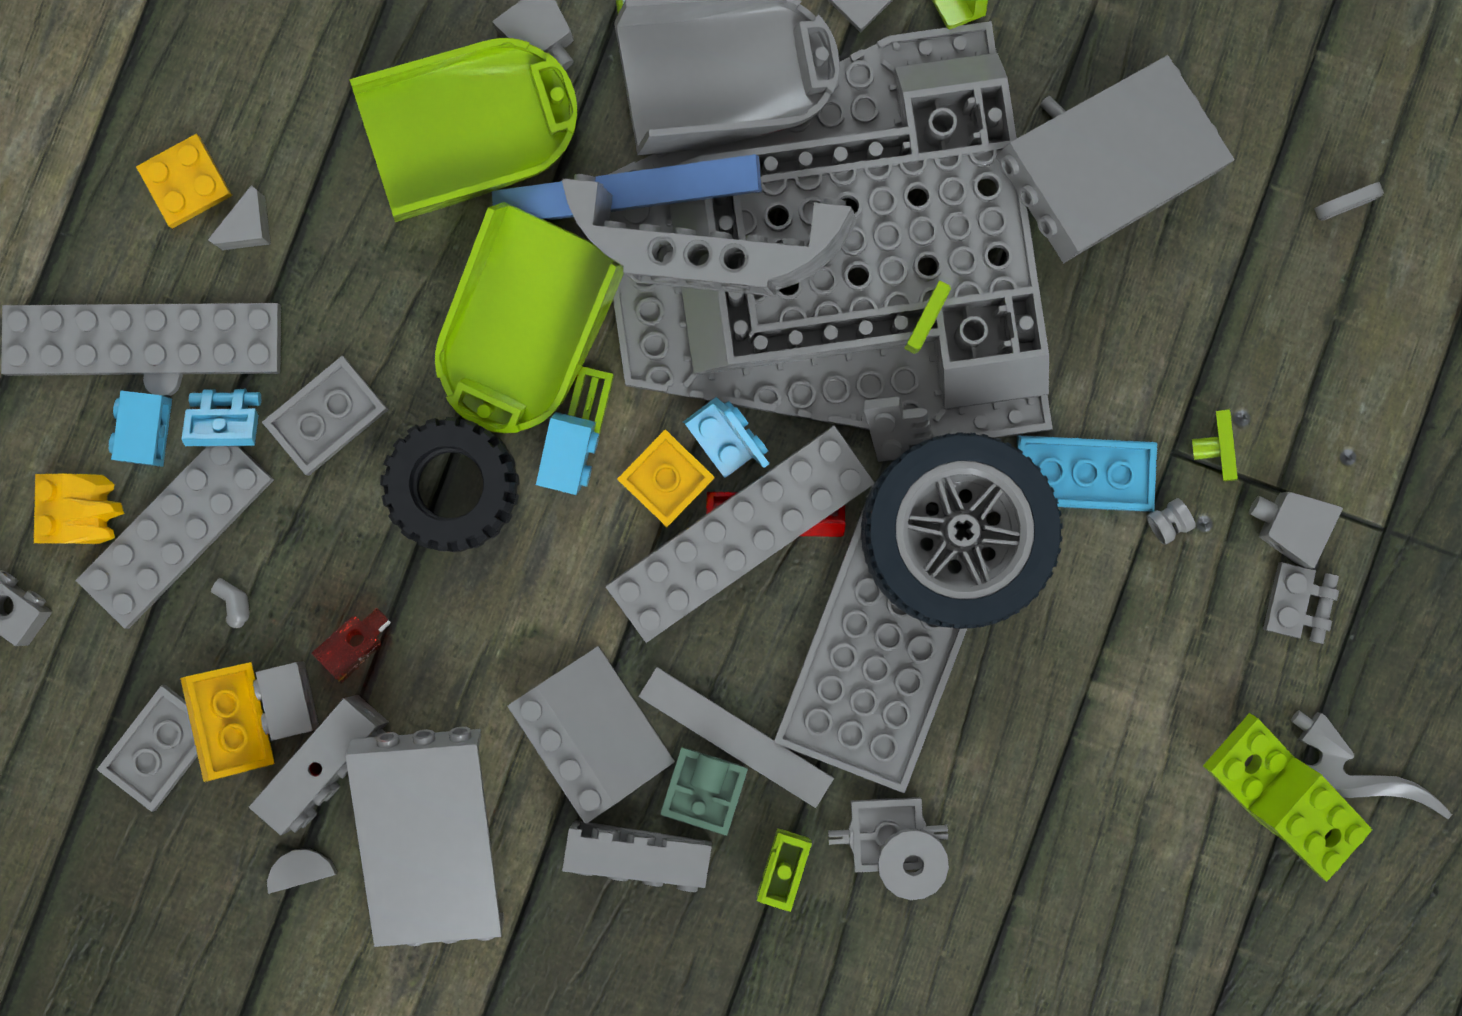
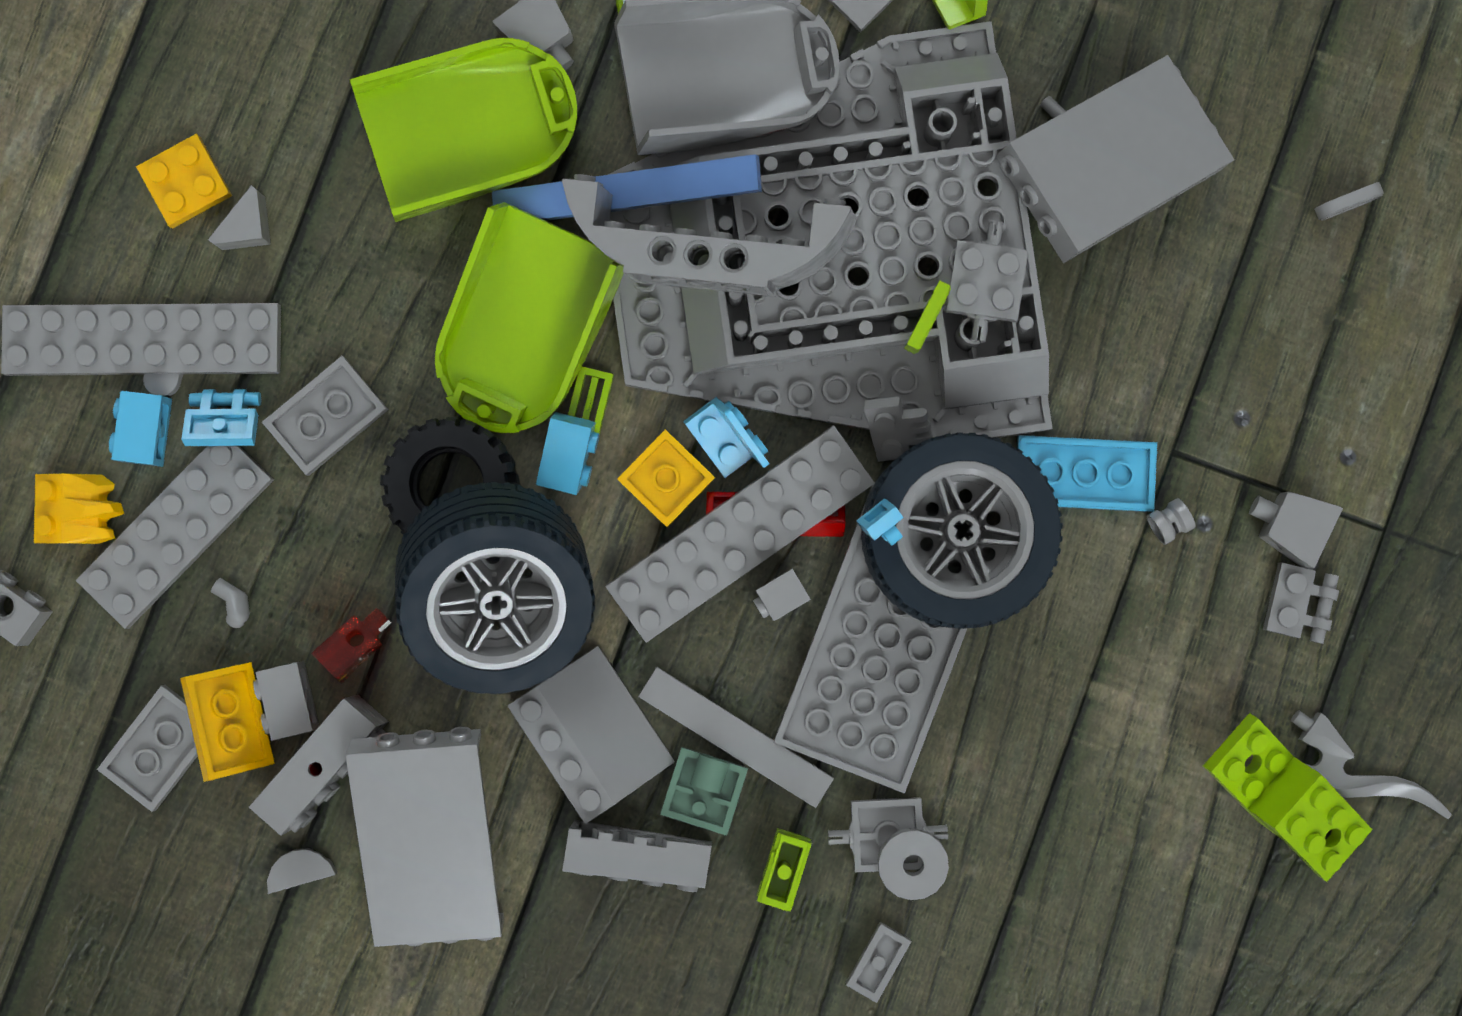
(493, 625): none -> black wheel
(780, 596): none -> light grey brick
(878, 962): none -> light grey plate
(881, 522): none -> medium azure tile
(987, 281): none -> light grey plate
(1219, 446): lime tile -> none

